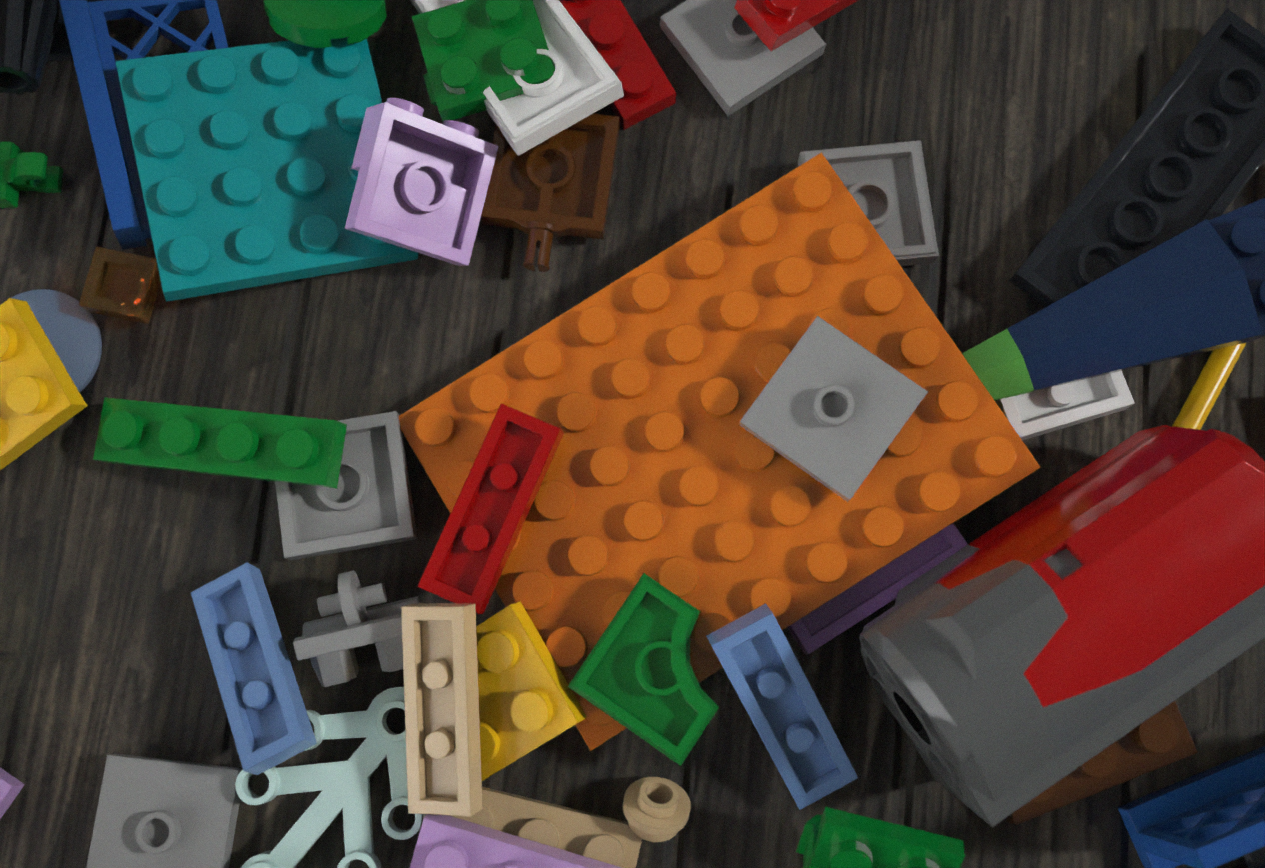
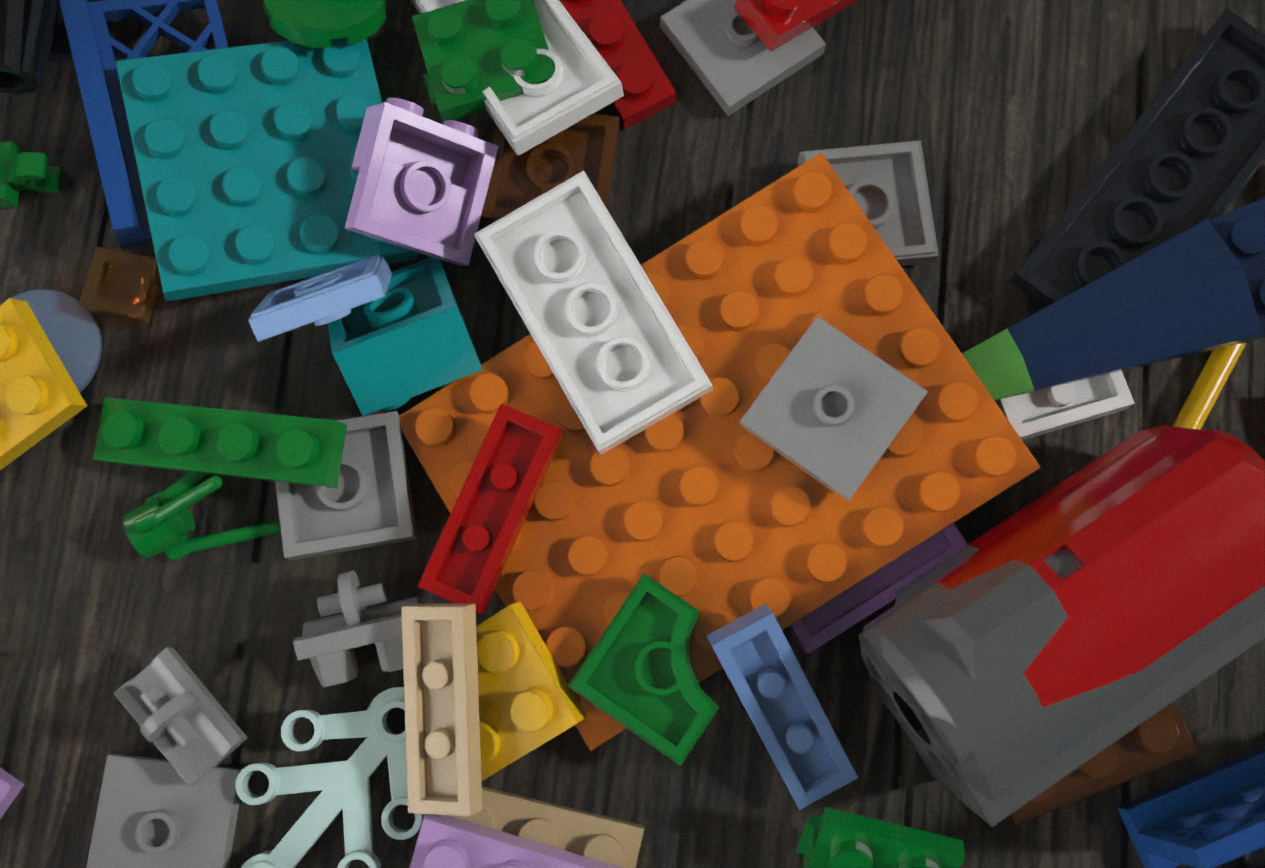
(166, 519): none -> green plant
(180, 716): none -> light grey hips
(252, 669): medium blue plate -> none
(321, 297): none -> light blue plate
(404, 340): none -> teal slope
(593, 312): none -> white tile
(656, 808): tan plate -> none

